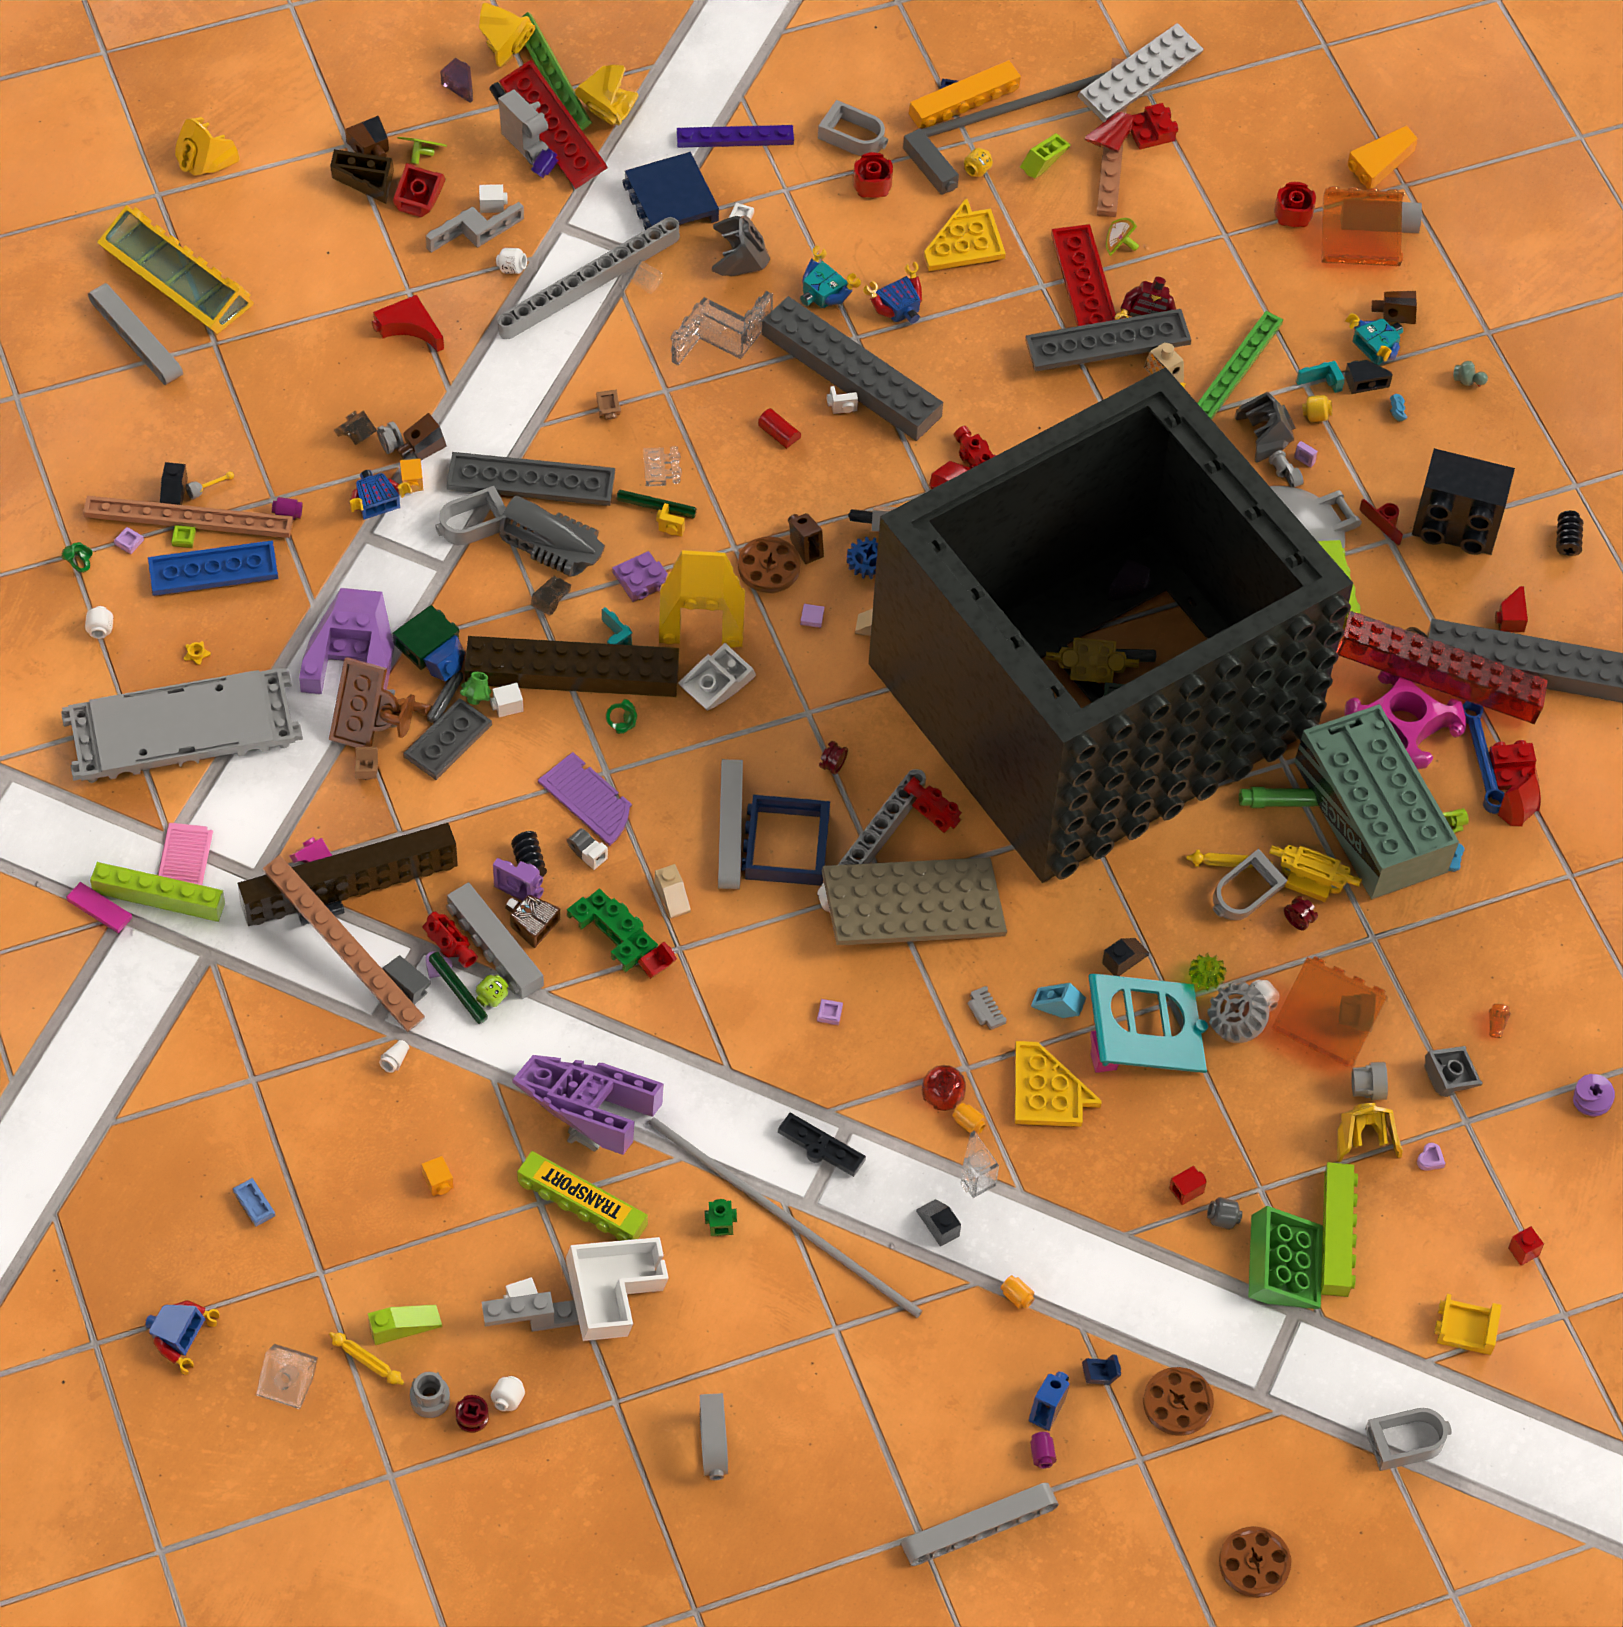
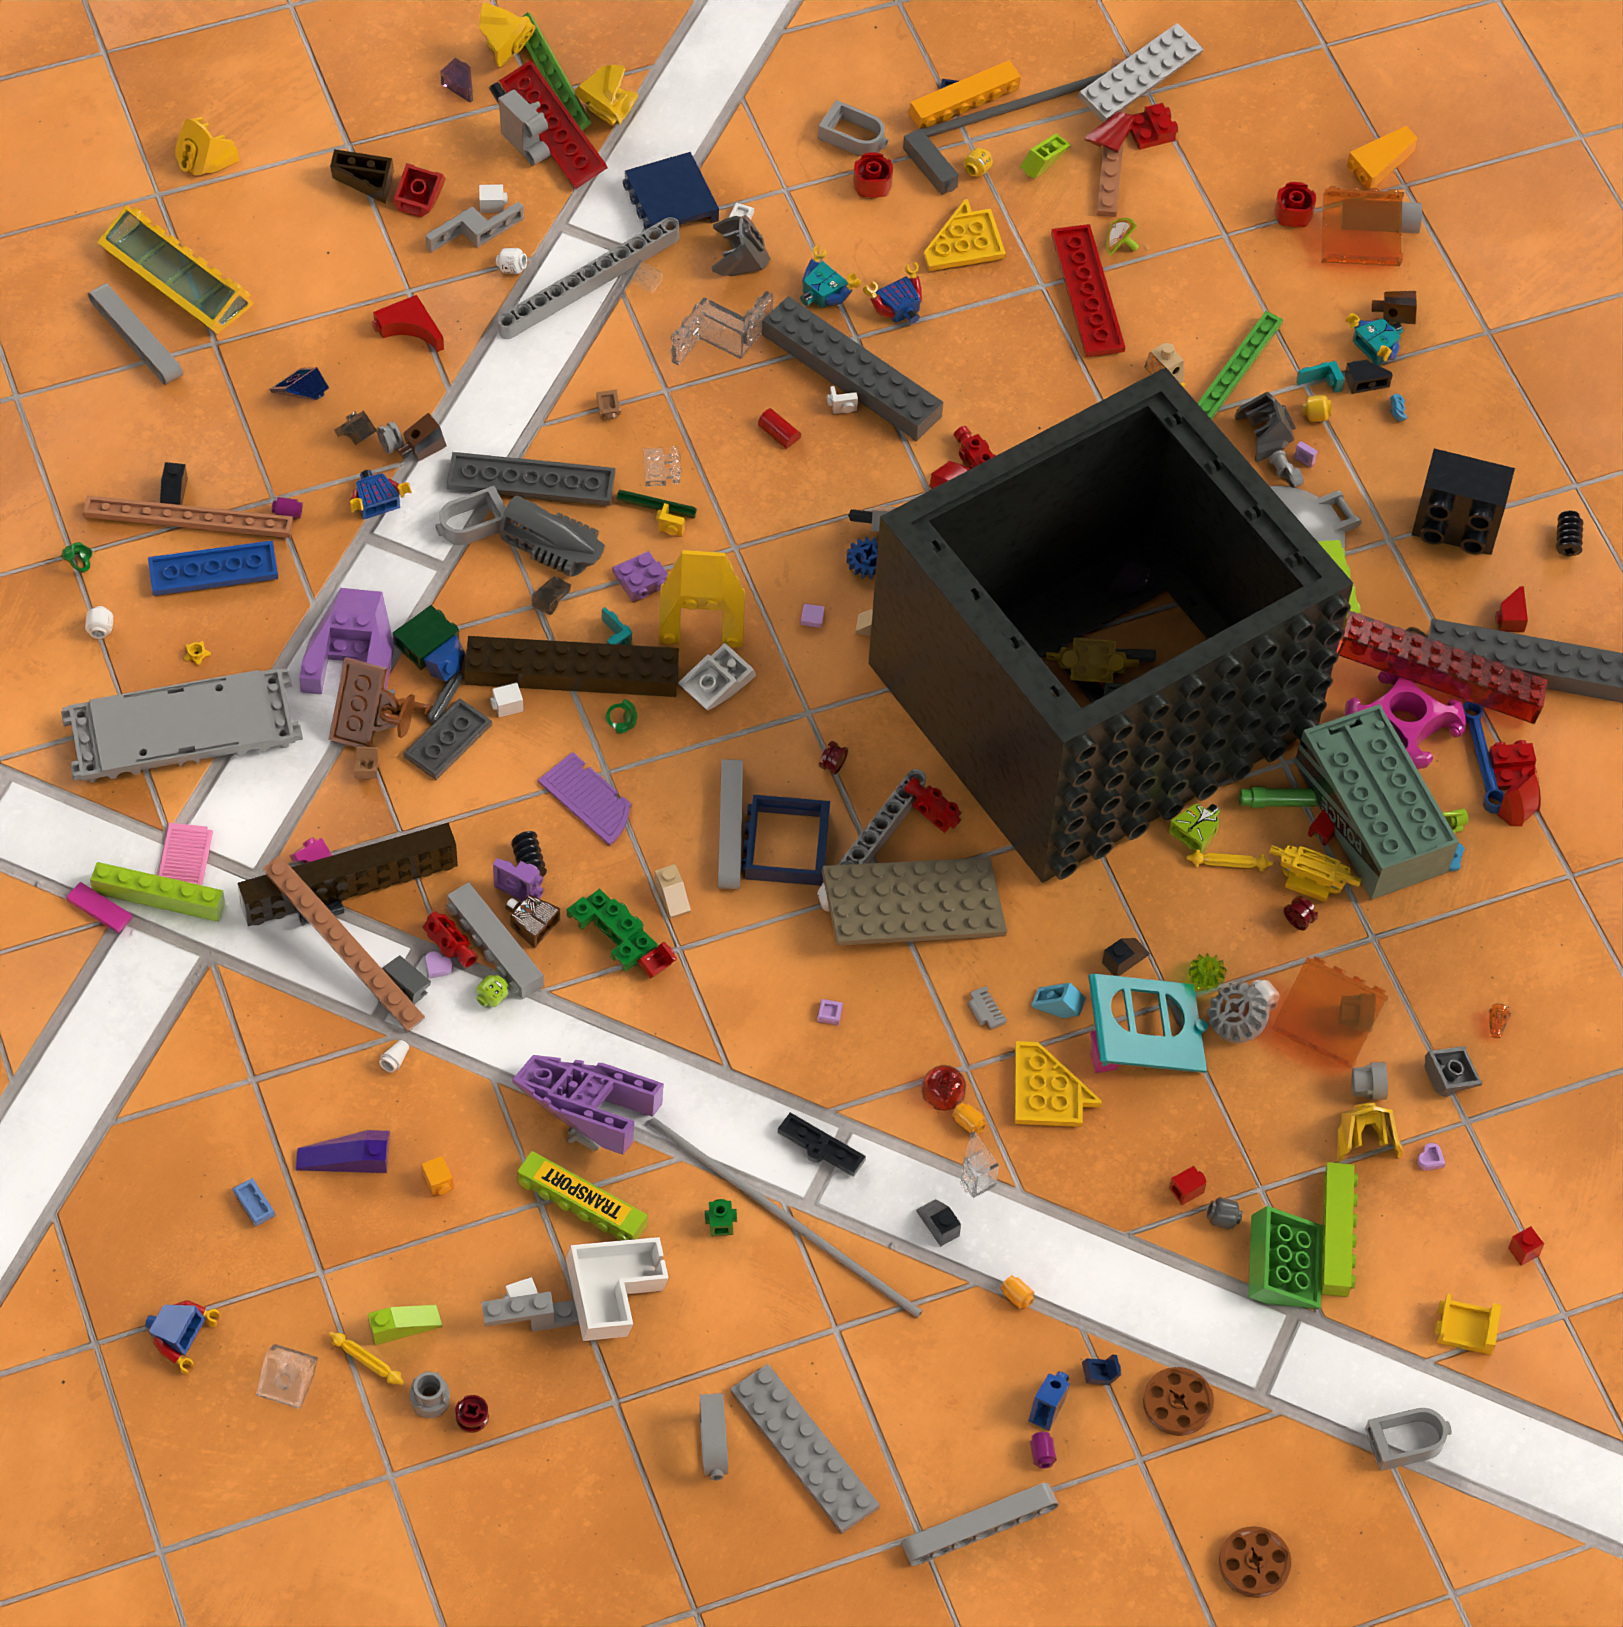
(128, 540): lavender tile -> none
(183, 536): lime tile -> none
(195, 489): hinge -> none
(303, 383): none -> clear blue slope
(355, 1152): none -> dark purple wedge
(368, 137): reddish brown torso -> none
(412, 473): light orange brick -> none
(418, 149): lime shield -> none
(458, 987): dark green axle -> none
(476, 688): bright green rock -> none
(507, 1393): white head -> none
(544, 162): dark purple brick -> none
(588, 848): leg -> none
(735, 136): dark purple plate -> none
(776, 569): dark orange wedge -> none
(804, 1448): none -> light grey plate
(805, 530): reddish brown torso -> none
(1107, 339): dark grey plate -> none
(1147, 299): dark red torso -> none
(1196, 826): none -> lime torso
(1269, 873): light grey window -> none
(1322, 826): none -> red brick
(1384, 518): red piece -> none
(1467, 375): sand green animal -> none
(1593, 1095): medium lavender piece -> none

